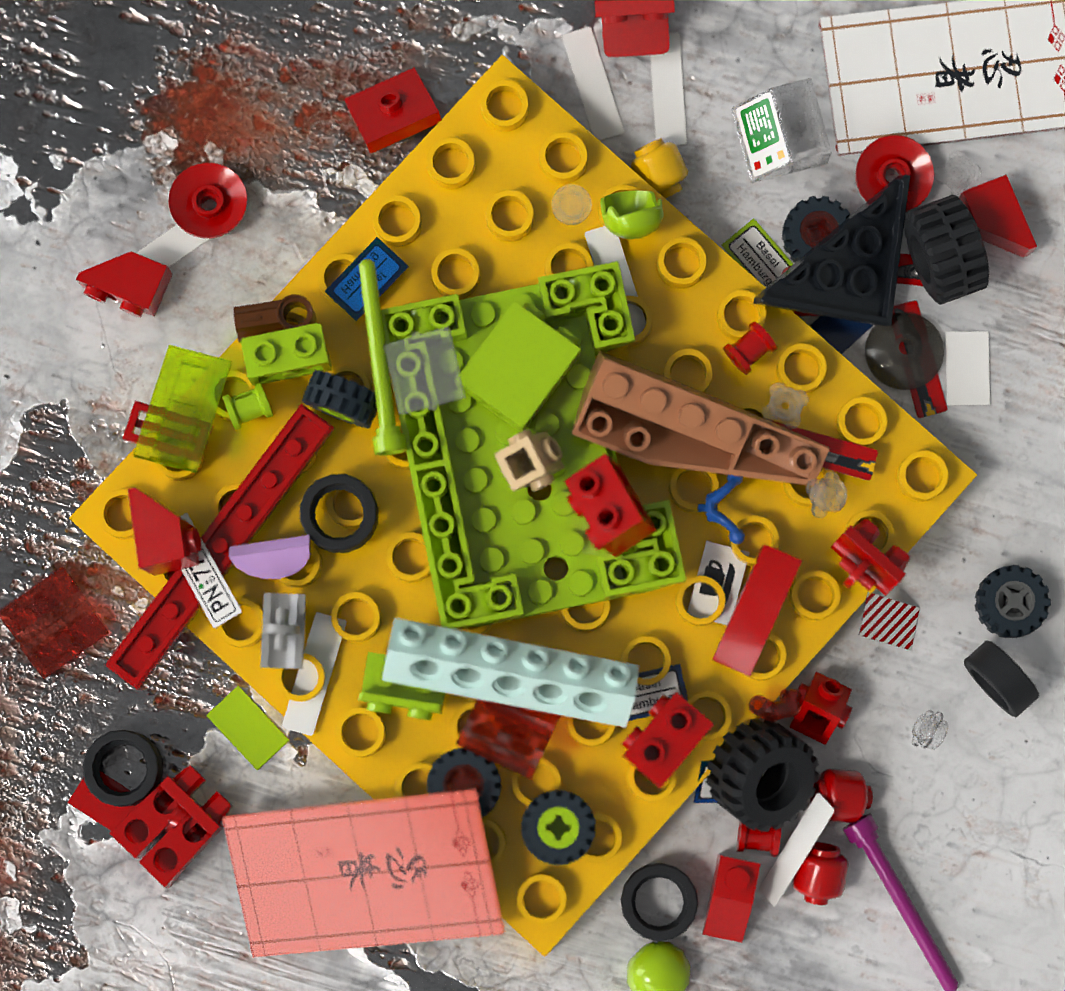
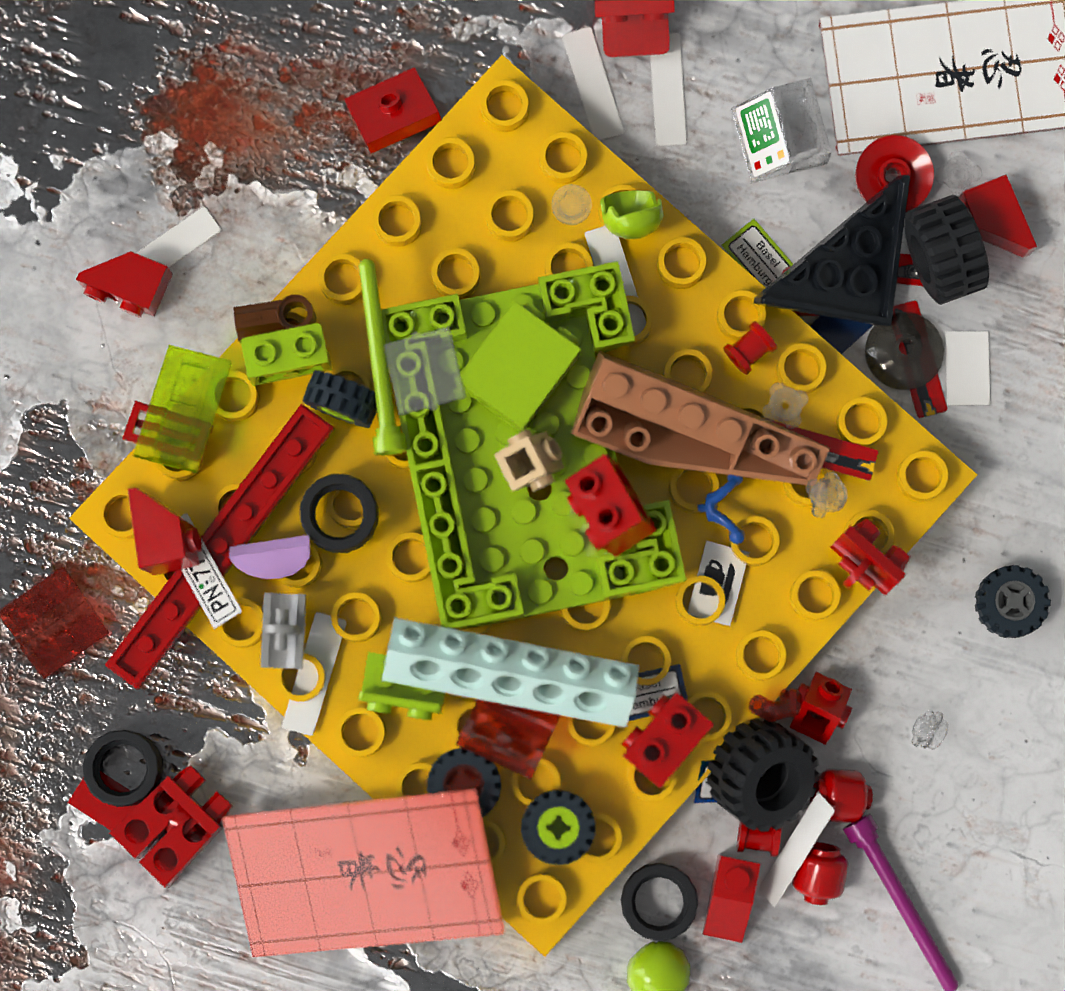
(206, 183): red dish -> none
(247, 406): lime bush -> none
(247, 728): lime sticker -> none
(347, 287): sticker -> none
(660, 166): yellow head -> none
(756, 610): red slope -> none
(810, 214): black wheel -> none
(889, 621): sticker -> none
(1001, 678): black tyre -> none

